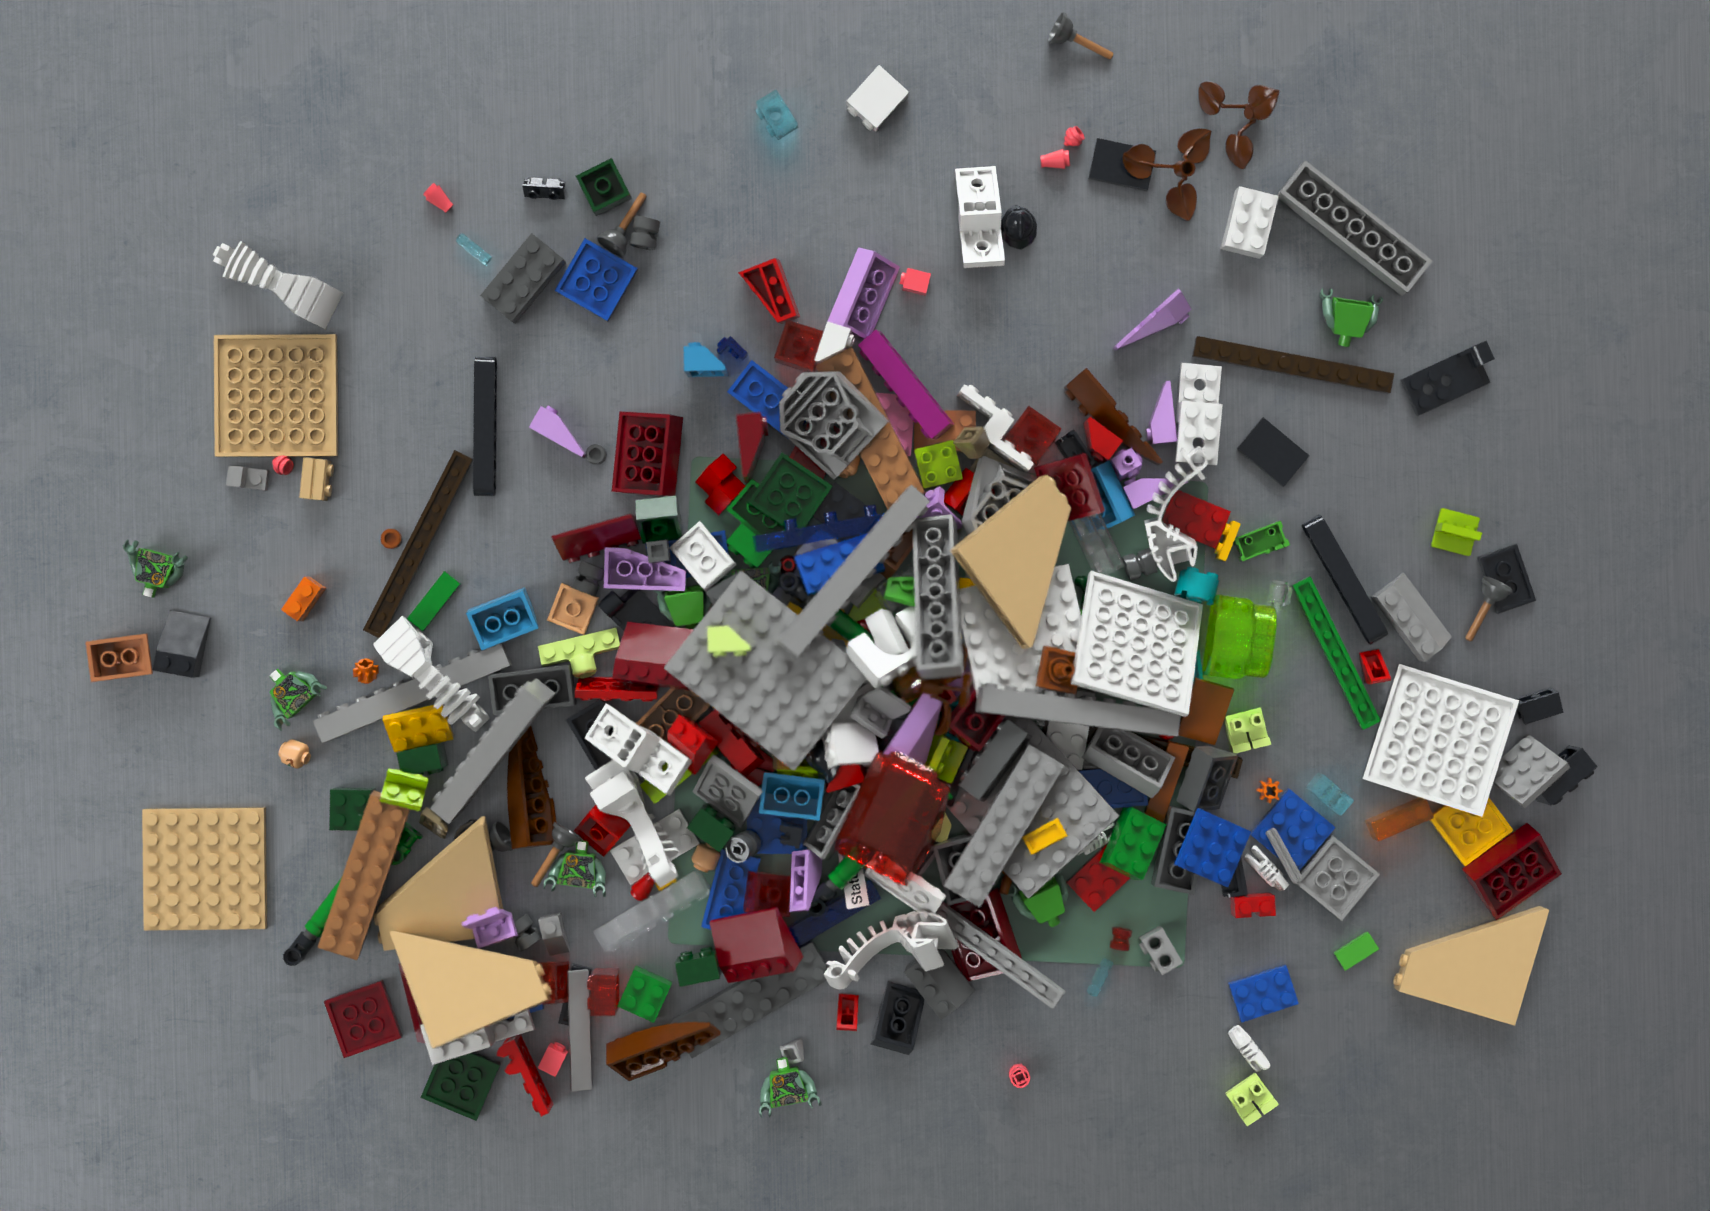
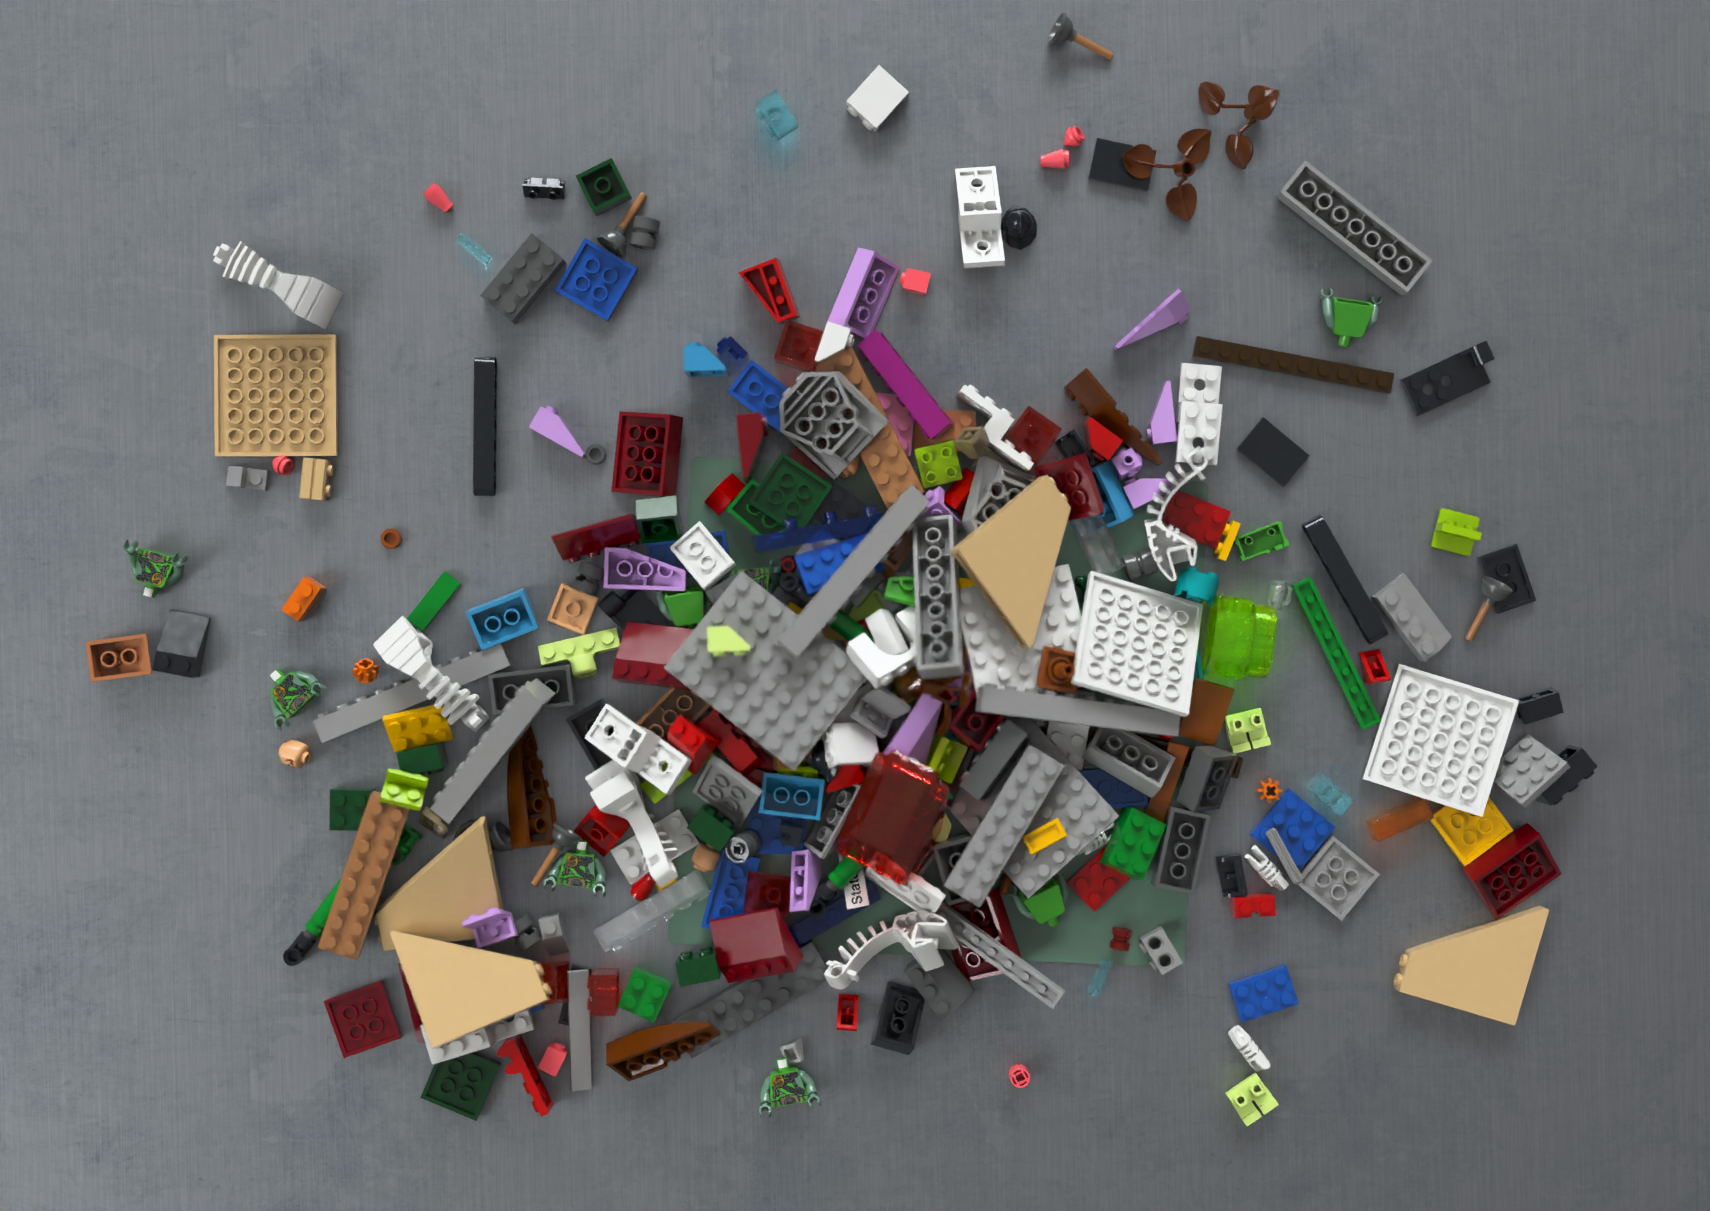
(204, 868): tan plate -> none
(418, 544): dark brown plate -> none
(609, 689): red plate -> none
(658, 551): dark grey panel -> none
(716, 473): red slope -> none
(742, 542): green brick -> none
(1212, 847): blue plate -> none
(1249, 222): white brick -> none
(1356, 950): bright green tile -> none

